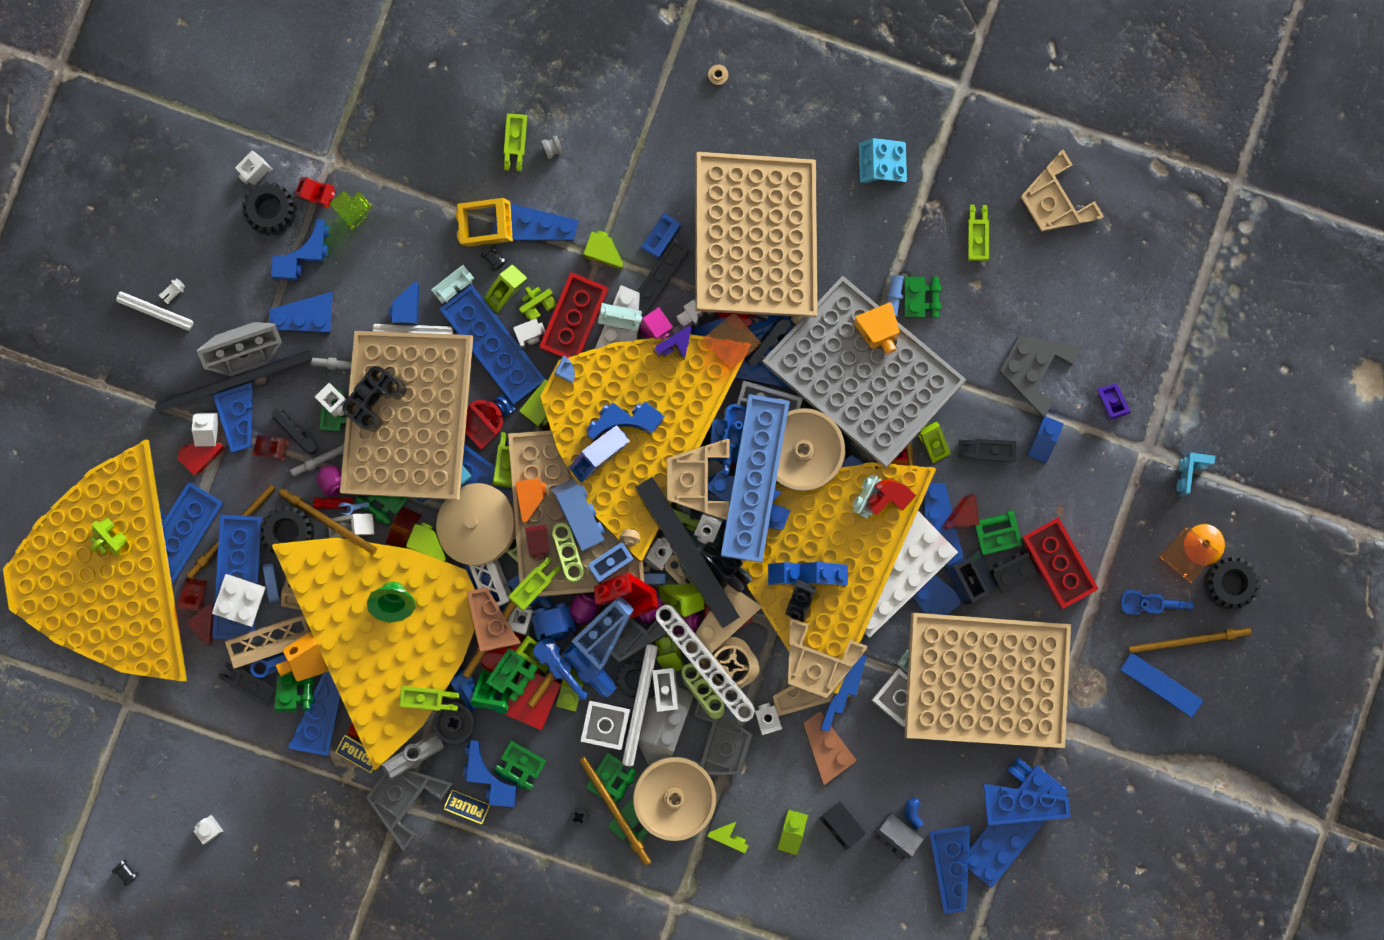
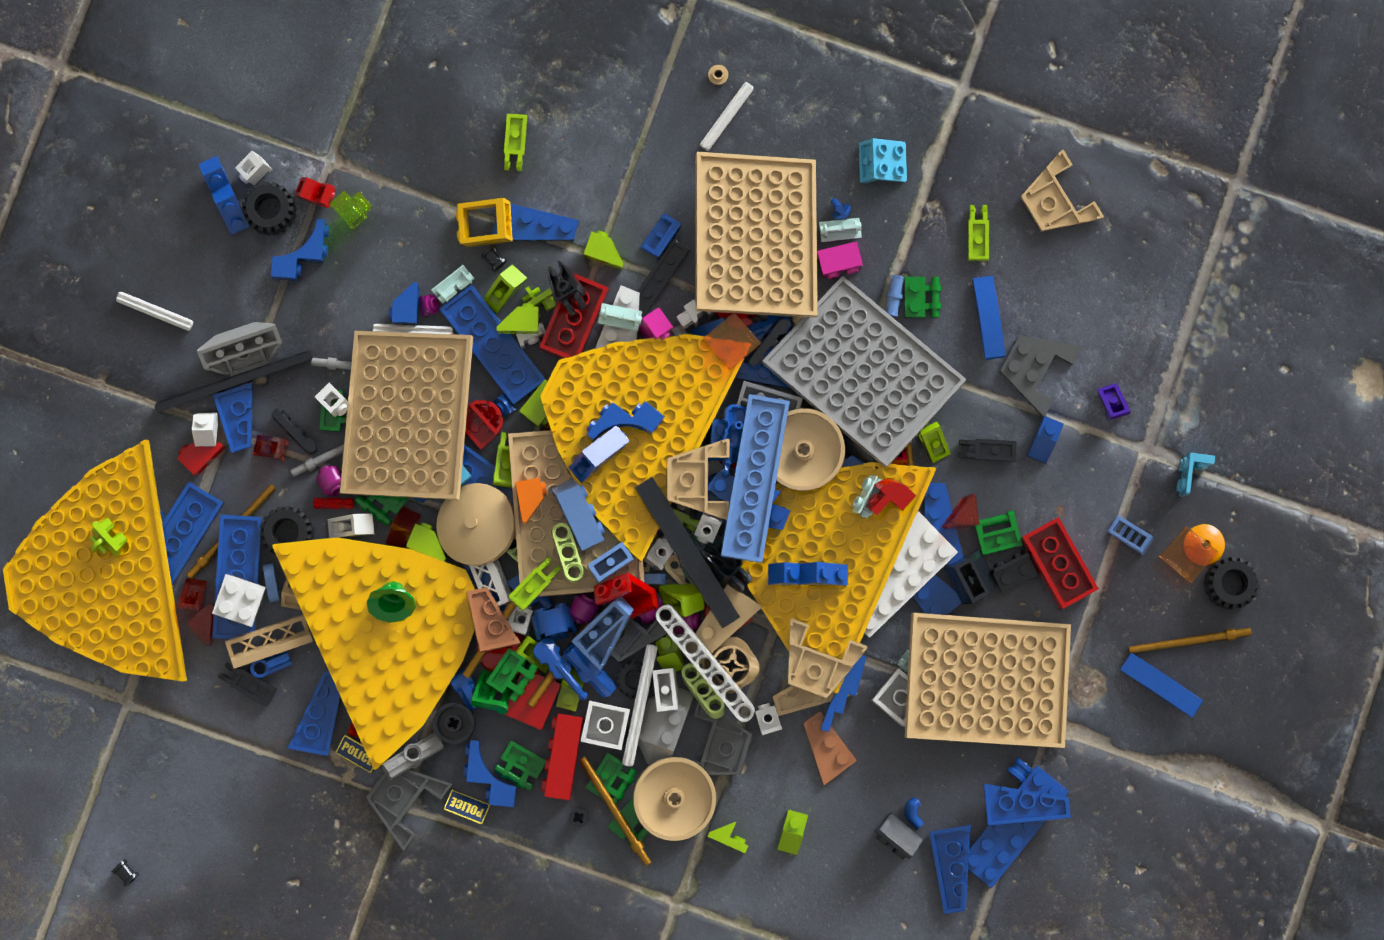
(173, 290): white pin -> none
(207, 829): white brick -> none
(223, 195): none -> blue arch
(287, 693): green plate -> none
(298, 502): pearl gold bar -> none
(302, 659): light orange torso -> none
(304, 315): blue wing -> none
(350, 508): medium blue hand -> none
(367, 394): black beam -> none
(425, 698): lime hinge -> none
(429, 305): none -> magenta plate
(521, 321): none -> lime slope
(537, 541): dark red slope -> none
(552, 147): light grey wheel -> none
(563, 756): none -> red brick
(565, 370): medium blue tile -> none
(566, 288): none -> black hinge
(629, 537): tan plate -> none
(678, 340): dark purple slope -> none
(726, 116): none -> white axle
(800, 601): black slope -> none
(839, 260): none -> dark pink brick
(840, 230): none -> light aqua hinge
(841, 211): none -> blue plate
(842, 825): black hinge -> none
(879, 327): light orange torso -> none
(989, 318): none -> blue slope
(1134, 602): blue piece -> none
(1141, 550): none -> medium blue slope

